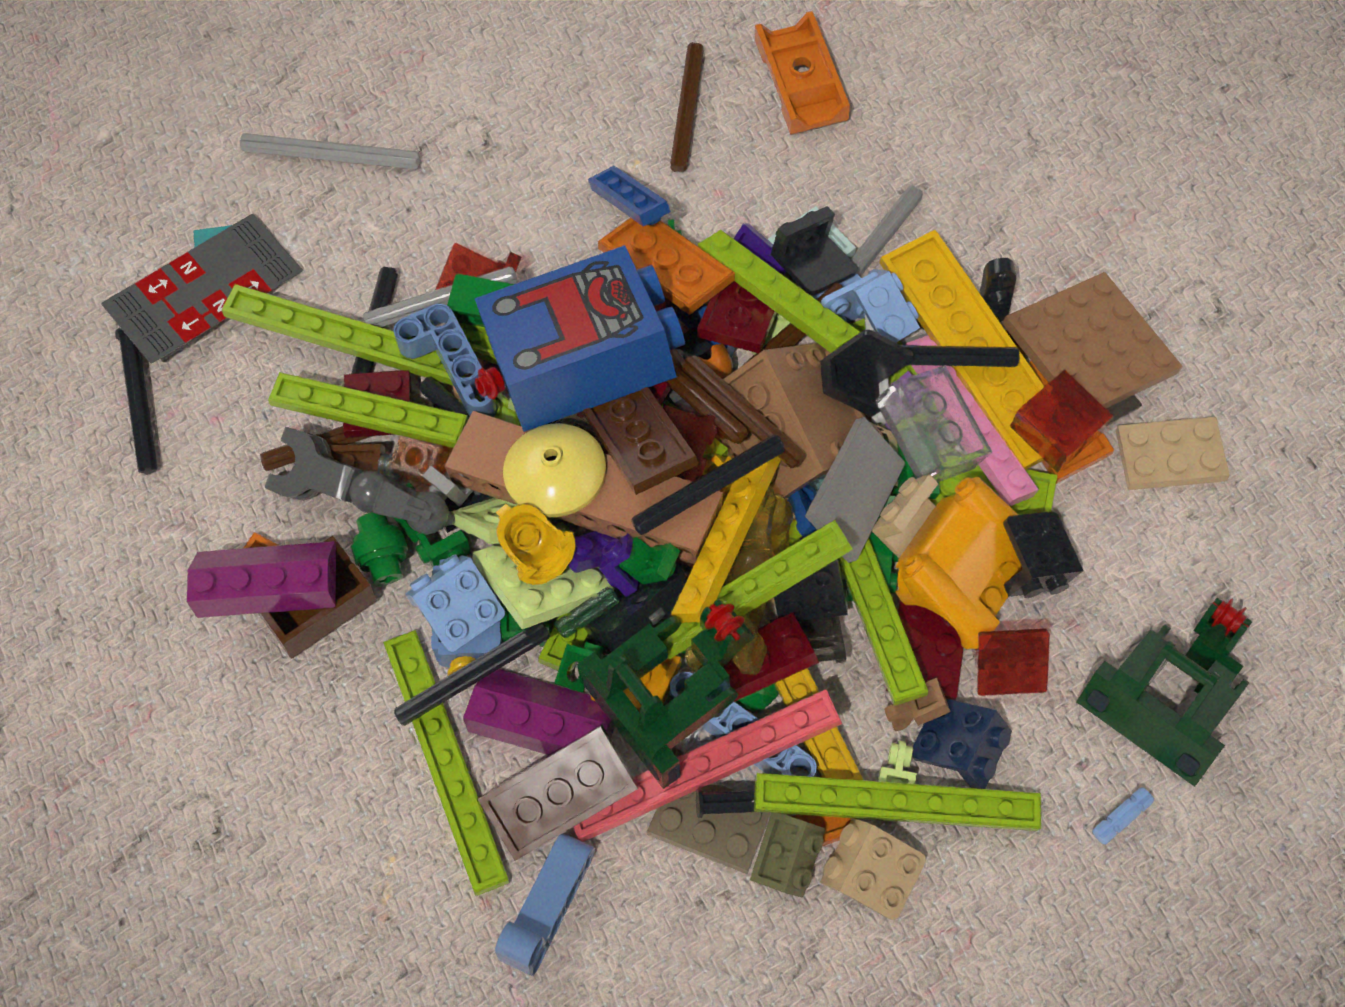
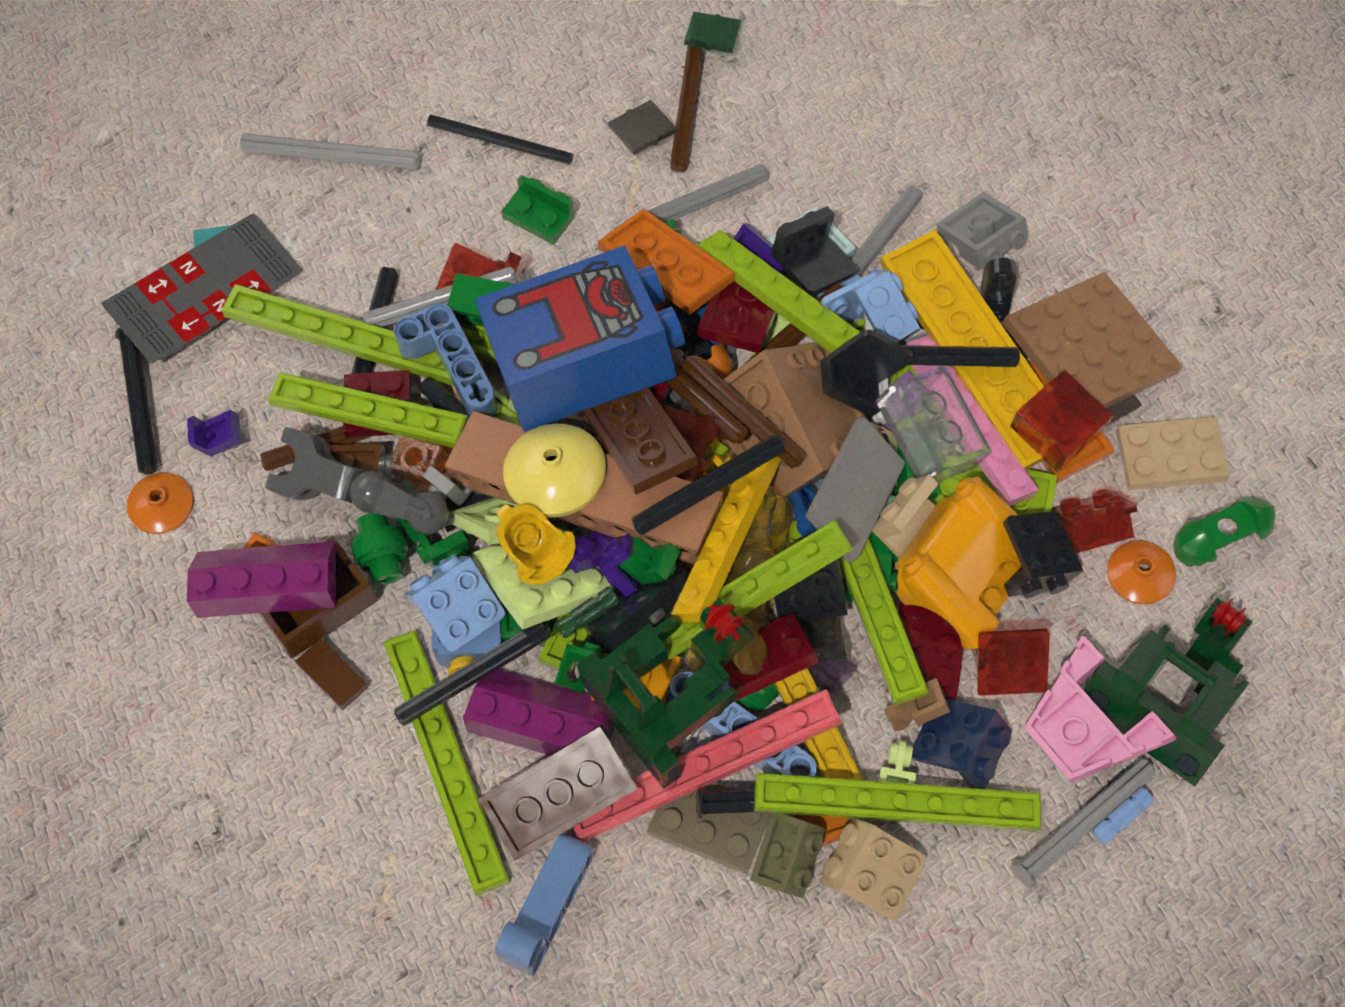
(160, 515): none -> orange dish
(214, 434): none -> dark purple bracket
(331, 674): none -> reddish brown tile
(489, 383): red plate -> none
(500, 139): none -> black piece
(539, 210): none -> green bracket
(629, 196): blue plate -> none
(642, 127): none -> clear smoke piece
(710, 193): none -> light grey axle
(712, 32): none -> clear green piece
(807, 97): orange piece -> none
(832, 675): none -> bracket
(984, 230): none -> light grey plate
(1078, 732): none -> bright pink wing
(1083, 822): none -> light grey axle
(1096, 519): none -> clear red bracket
(1139, 585): none -> orange dish
(1200, 539): none -> green piece

